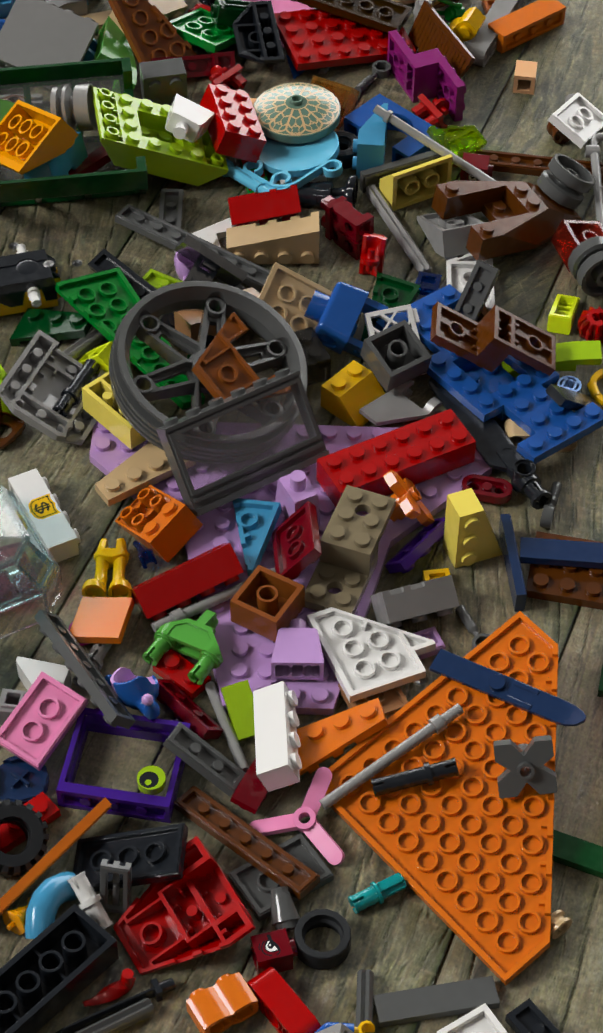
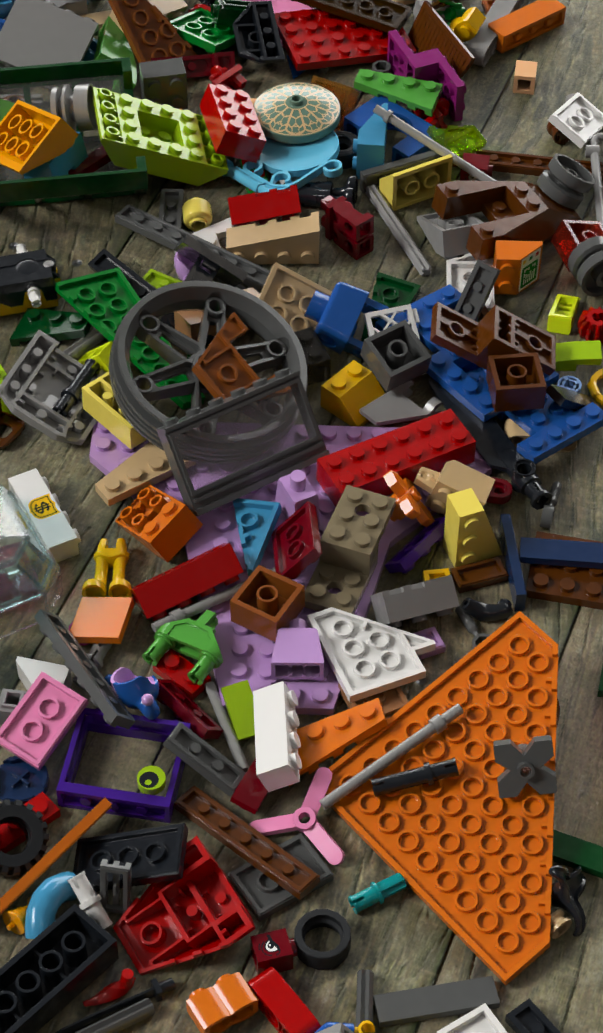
(145, 555): clear blue hand -> none
(187, 119): white torso -> none
(197, 214): none -> light yellow head
(283, 910): dark grey cone -> none
(372, 254): red hips -> none
(396, 88): none -> bright green wing
(429, 282): clear blue tile -> none
(452, 479): none -> tan hinge
(479, 574): none -> reddish brown tile
(487, 612): none -> black arm
(507, 689): dark blue piece -> none
(516, 382): none -> reddish brown brick
(518, 265): none -> orange slope
(567, 892): none -> black piece

